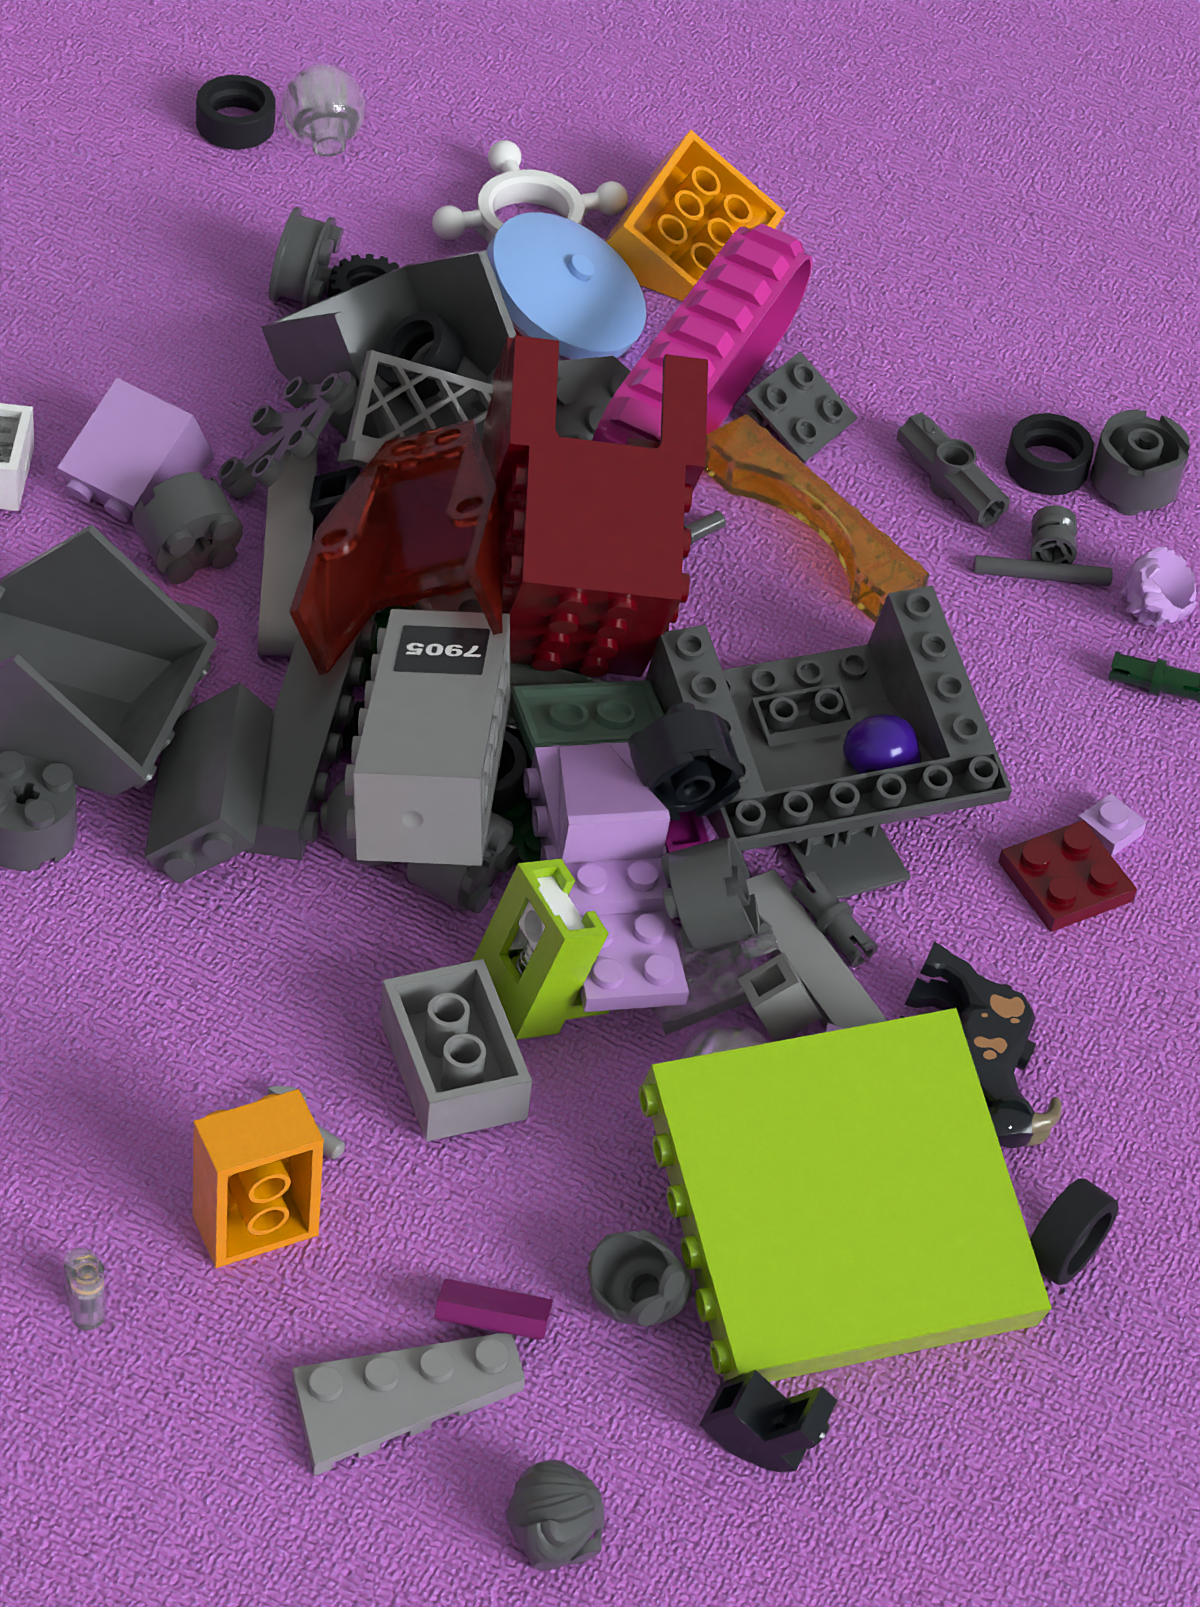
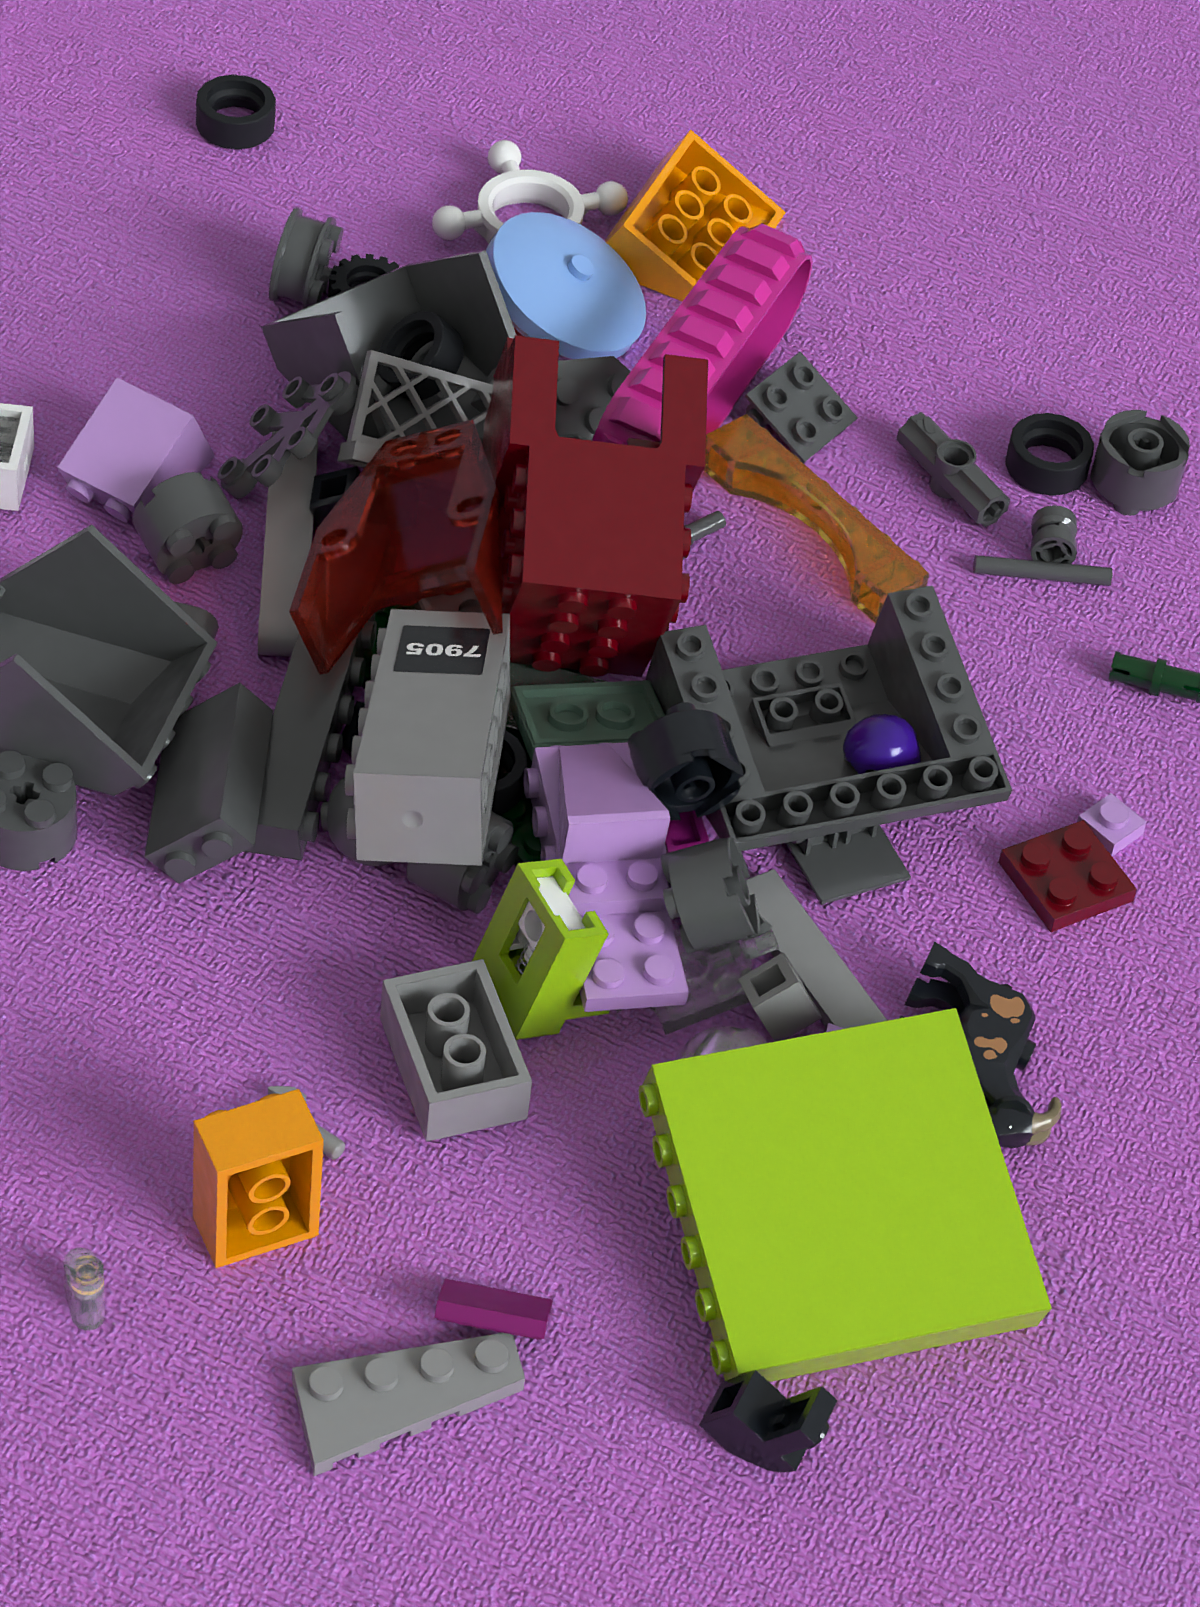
(323, 108): clear brick -> none
(555, 1515): dark grey hair -> none
(637, 1279): dark grey hair -> none
(834, 918): dark grey pin -> none
(1073, 1230): black tyre -> none
(1160, 588): lavender hair -> none

